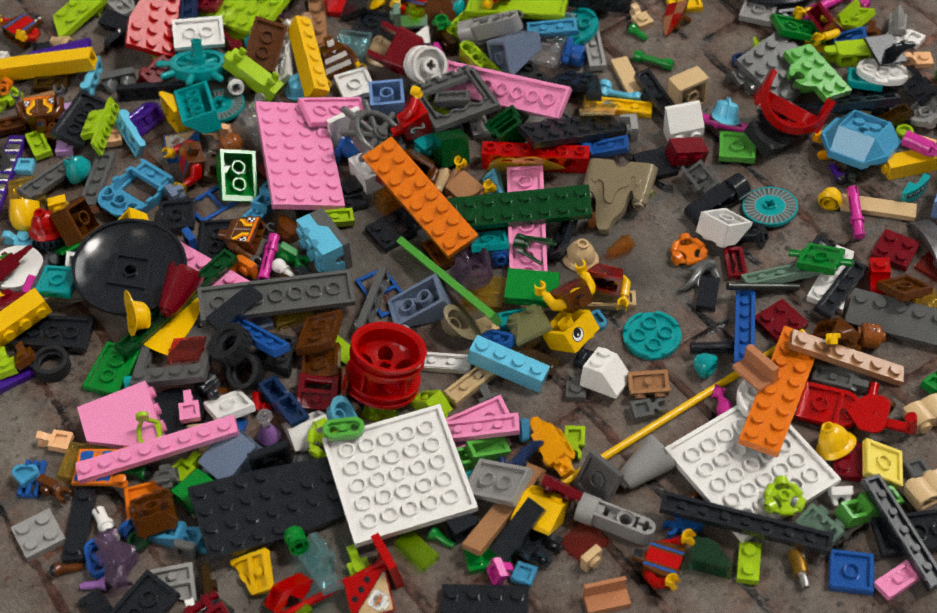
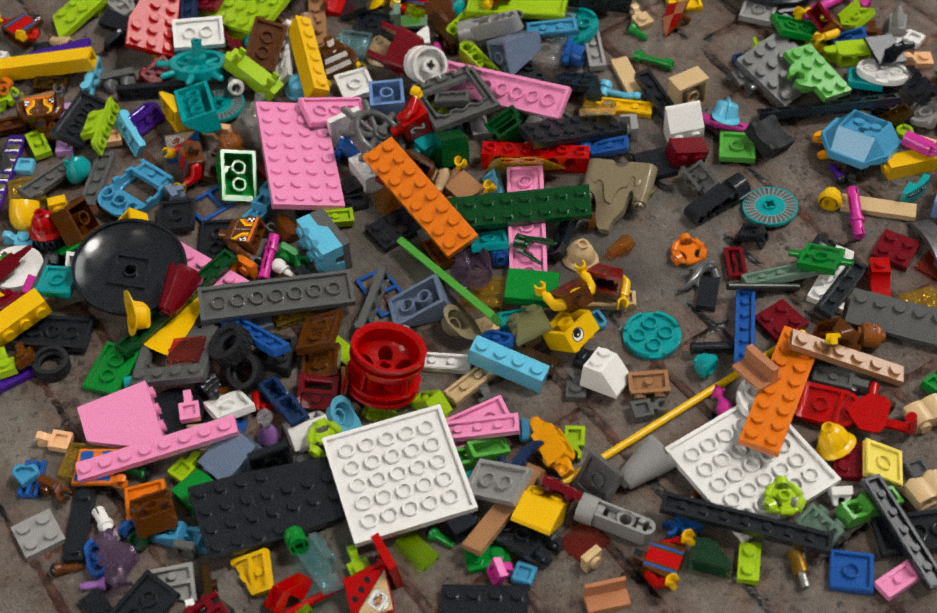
(144, 416): lime piece -> none
(167, 476): dark grey gear -> none
(189, 238): blue tile -> none
(234, 307): black tile -> none
(343, 427): bright green plate -> none
(441, 22): green plate -> none
(517, 529): black tile -> none
(722, 226): white slope -> none
(773, 105): red piece -> none
(904, 287): reddish brown plate -> none

